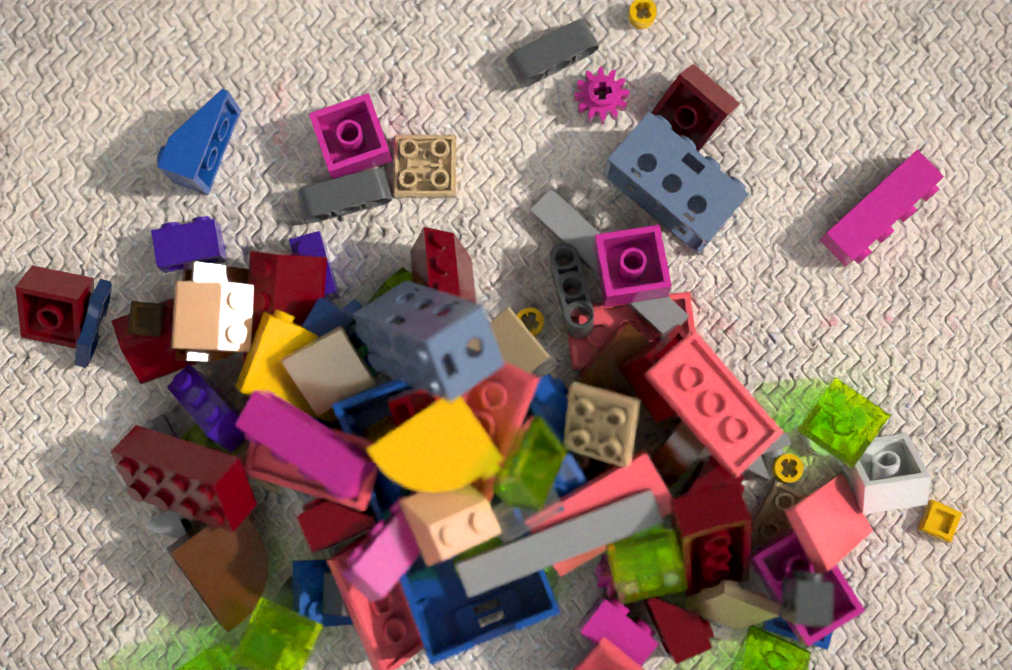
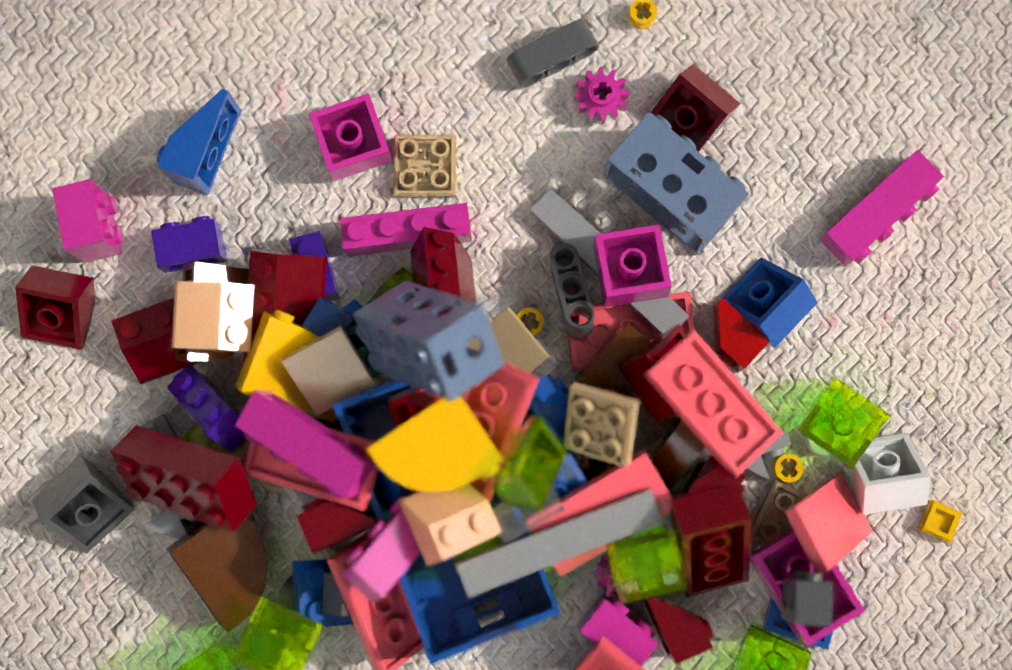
(82, 505): none -> flat silver slope
(87, 221): none -> dark pink brick
(89, 335): dark blue tile -> none
(146, 319): dark brown tile -> none
(344, 195): dark grey beam -> none
(380, 429): tile -> none
(401, 228): none -> dark pink brick
(732, 605): tan tile -> none
(735, 337): none -> red slope
(771, 299): none -> blue slope

